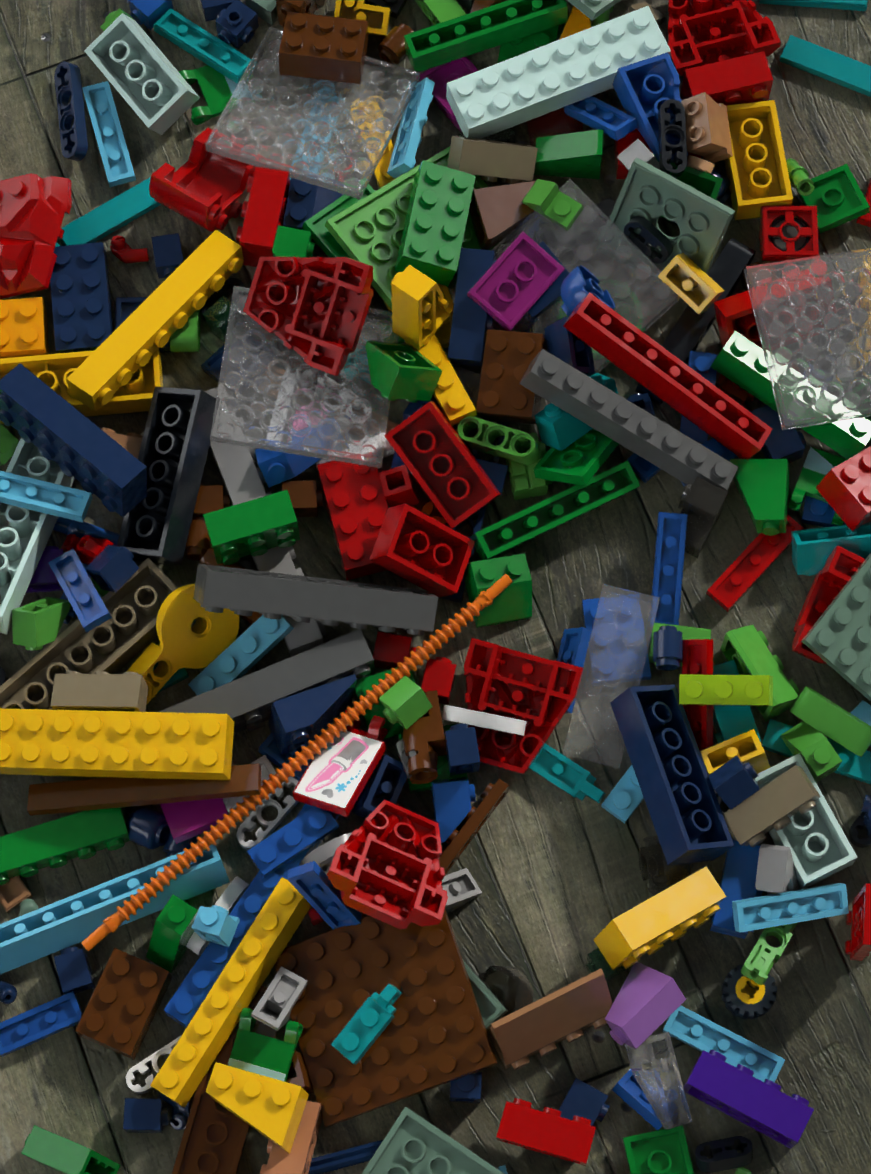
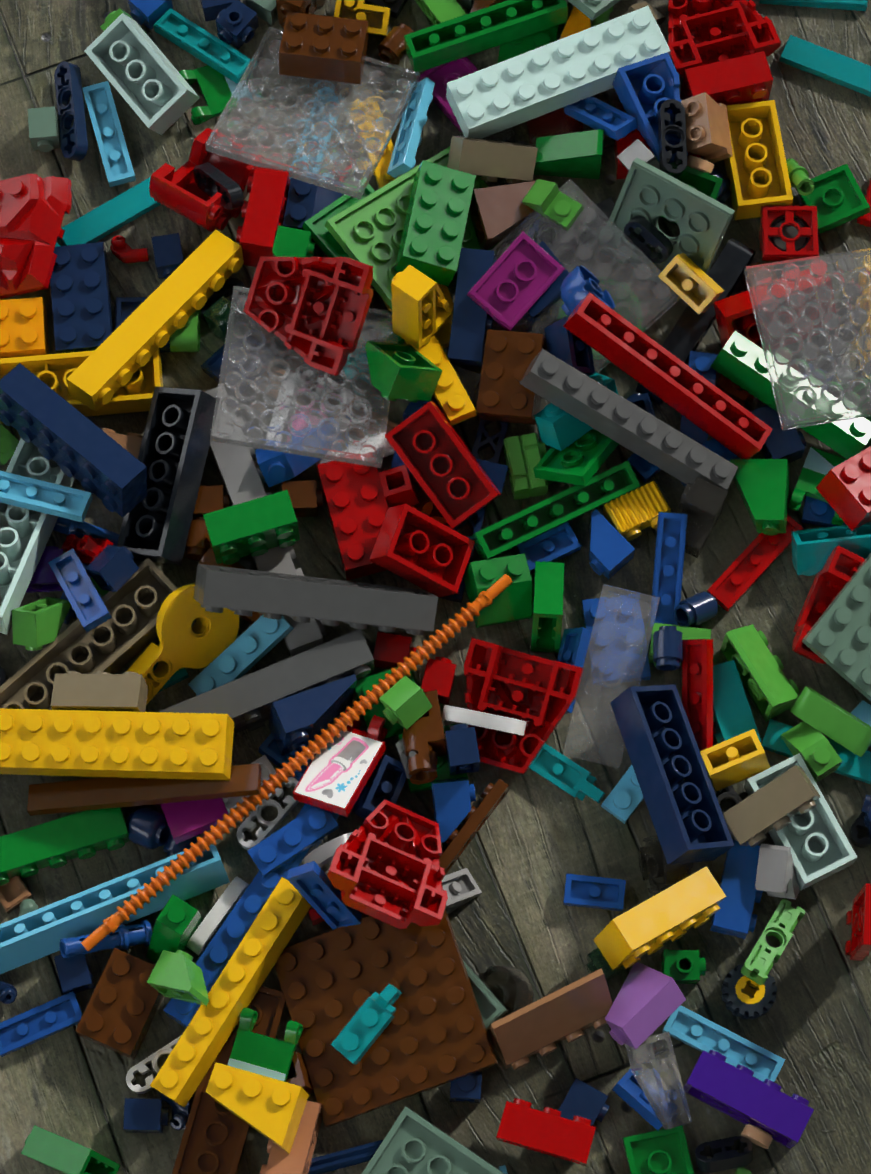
(43, 128): none -> sand green brick
(121, 939): none -> blue pin
(179, 978): none -> bright green slope
(212, 180): none -> black beam
(215, 925): medium azure brick -> none
(279, 999): light grey slope -> none
(489, 431): bright green beam -> none
(547, 607): none -> green slope
(550, 546): none -> blue plate
(594, 892): none -> blue plate
(607, 547): none -> blue slope
(636, 510): none -> yellow brick
(670, 965): none -> green brick
(696, 609): none -> dark blue brick
(726, 690): lime brick -> none
(734, 781): dark blue brick -> none
(757, 1136): none -> light nougat tile
(790, 907): medium azure plate -> none

